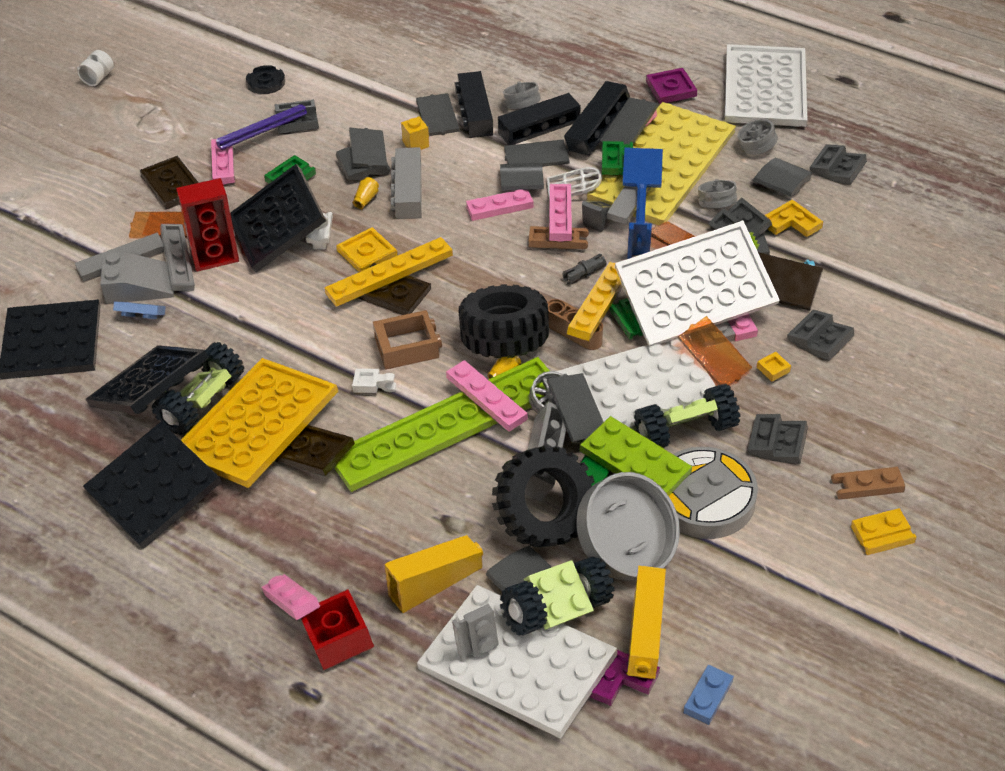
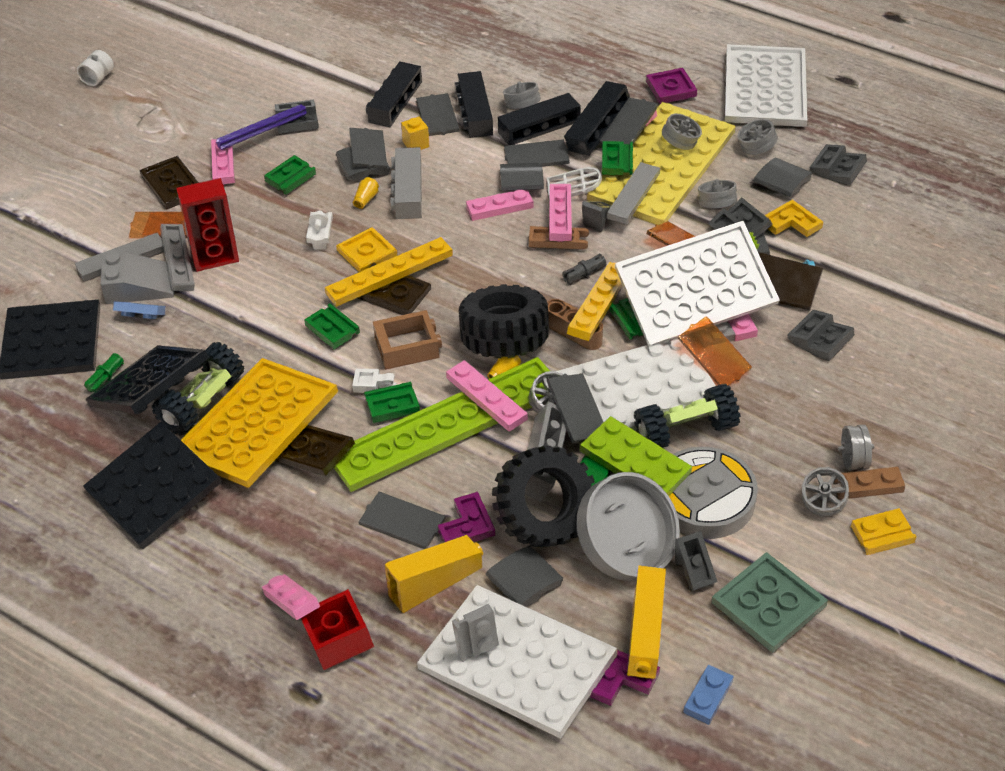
(104, 372): none -> green axle
(265, 79): black tile -> none
(276, 218): black plate -> none
(331, 326): none -> green plate
(392, 402): none -> green plate
(394, 94): none -> black brick
(402, 520): none -> dark grey piece
(472, 522): none -> magenta plate
(556, 595): plate -> none
(641, 170): blue piece -> none
(681, 131): none -> light grey wheel
(695, 560): none -> dark grey slope
(769, 601): none -> sand green plate
(773, 366): yellow plate -> none
(778, 439): dark grey slope -> none
(825, 491): none -> light grey wheel
(856, 447): none -> light grey wheel

